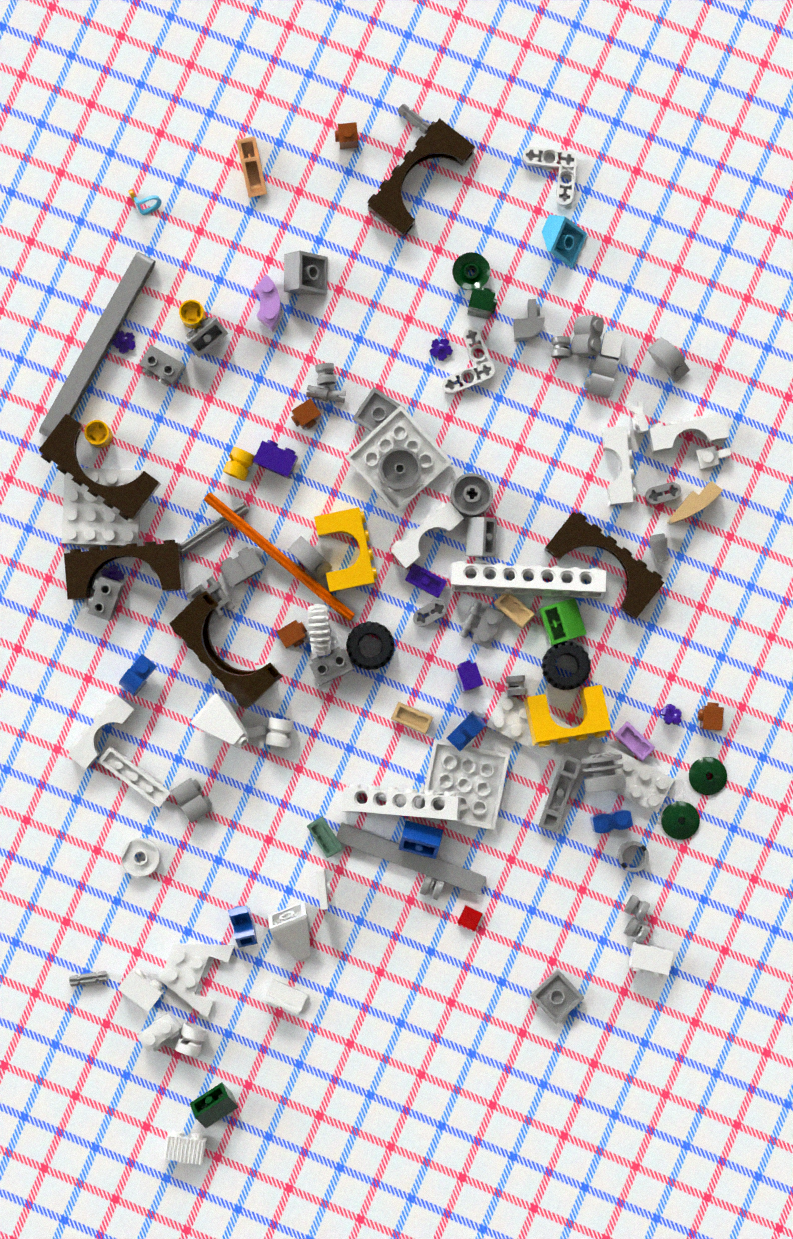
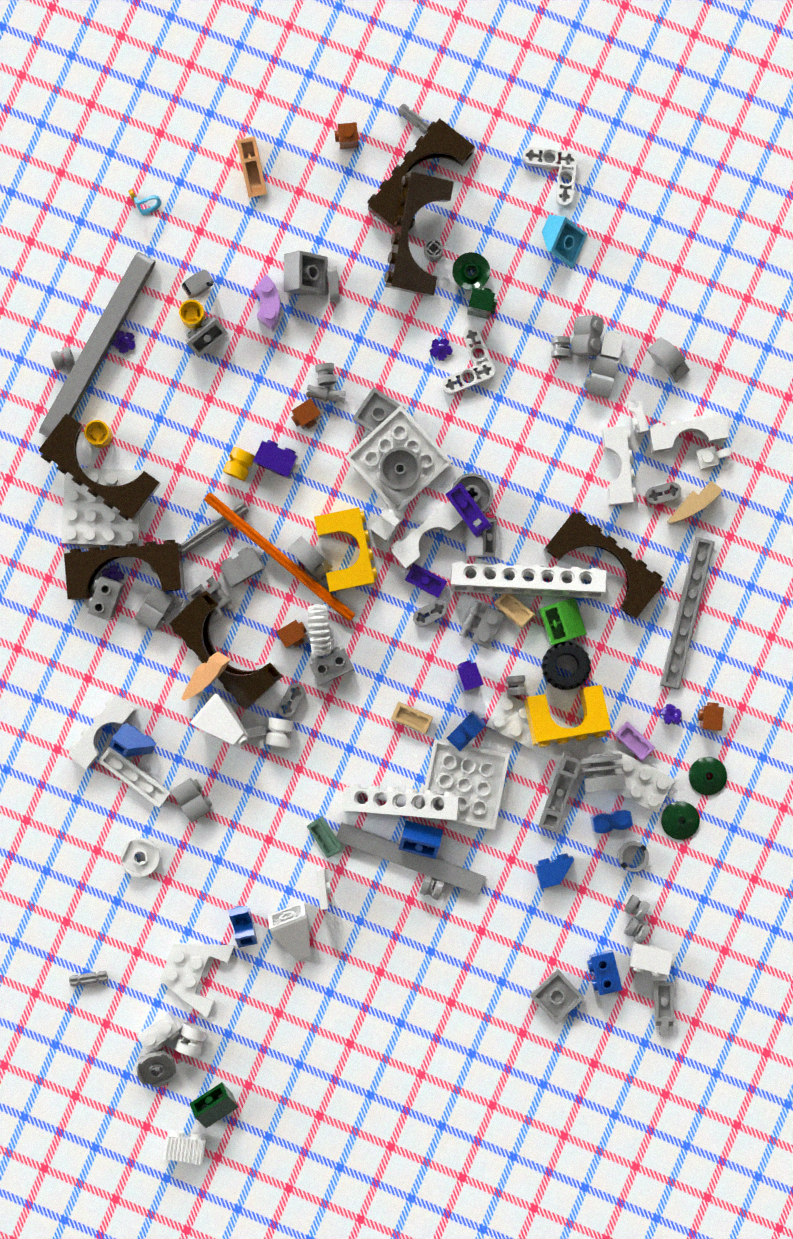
(58, 359): none -> light grey wheel
(131, 742): none -> slope
(136, 676): blue brick -> none
(141, 989): white brick -> none
(155, 608): none -> light grey brick
(156, 1059): none -> light grey plate
(161, 365): light grey brick -> none
(197, 283): none -> light grey piece
(206, 674): none -> light nougat slope
(285, 996): white panel -> none
(287, 697): none -> light grey beam
(333, 284): none -> light grey beam
(358, 633): black tyre -> none
(387, 523): none -> white brick
(403, 271): none -> dark brown arch
(433, 254): none -> light grey wheel
(468, 509): none -> dark purple plate
(470, 918): red tile -> none
(530, 327): light grey brick -> none
(552, 872): none -> blue slope
(605, 972): none -> blue brick
(659, 547): light grey cone -> none
(664, 1006): none -> light grey hinge
(687, 613): none -> light grey tile

